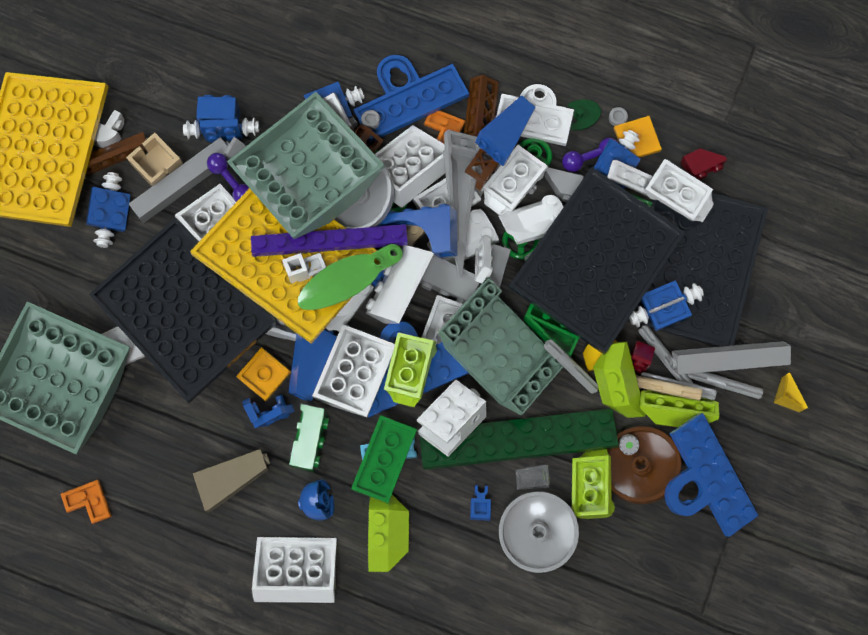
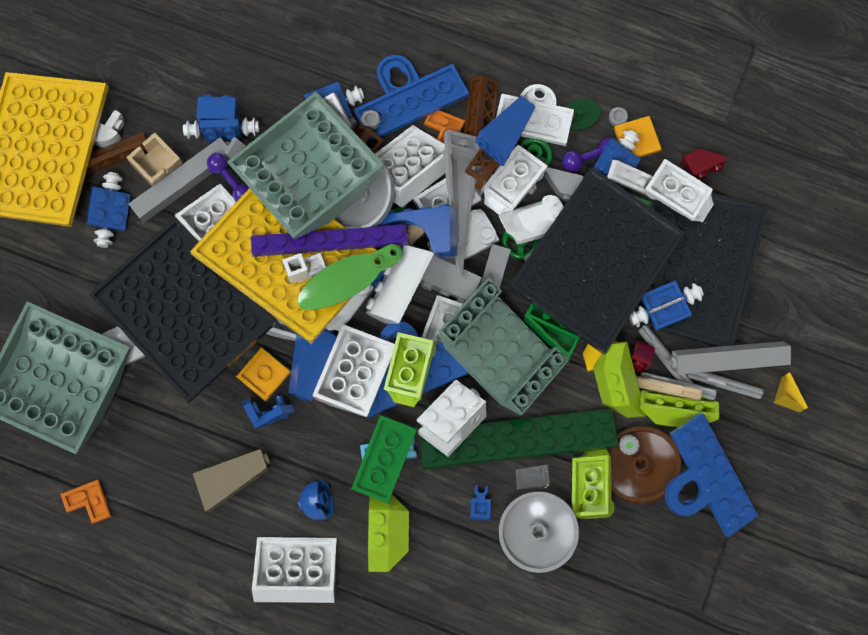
(309, 438): wedge -> none
(483, 259): white plate -> none
(571, 366): light grey axle -> none

